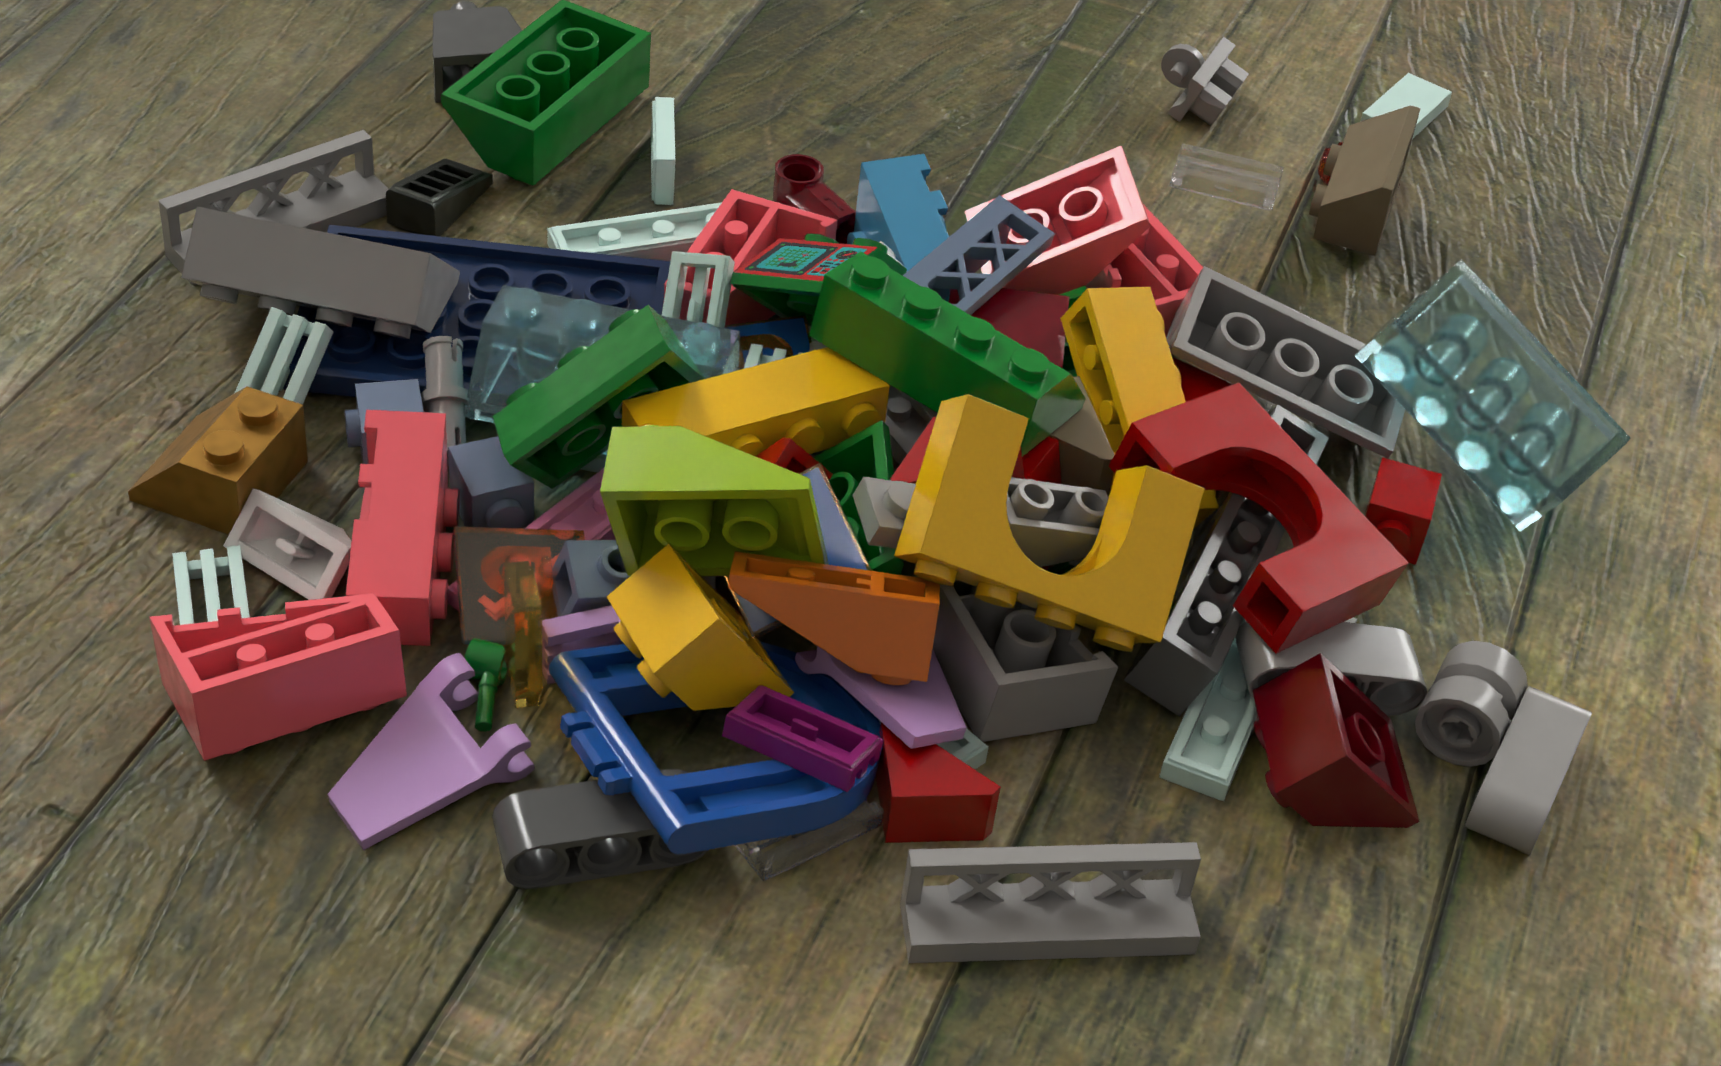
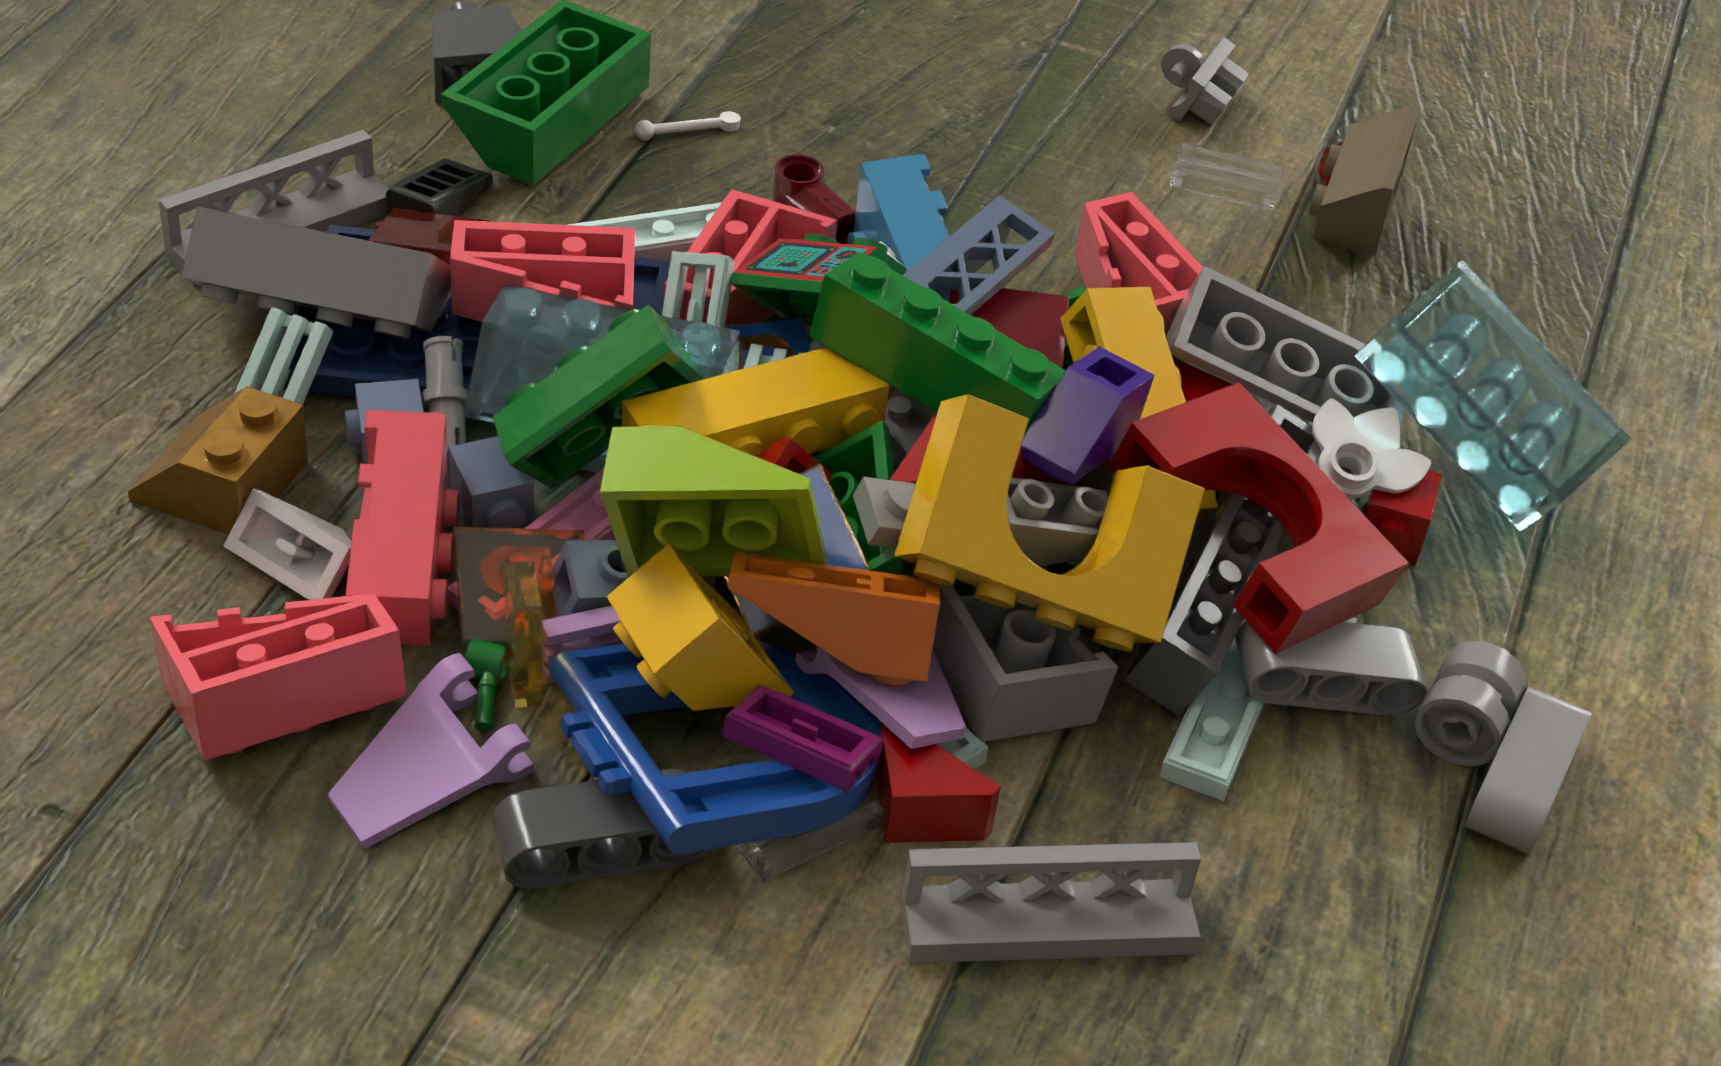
(209, 569): light aqua tile -> none
(418, 231): none -> clear red piece
(548, 258): none -> coral wedge
(662, 151): light aqua tile -> none
(727, 121): none -> white hinge
(1086, 415): none -> dark purple slope
(1093, 216): coral slope -> none
(1331, 750): dark red slope -> none
(1366, 447): none -> white plate
(1414, 92): light aqua tile -> none

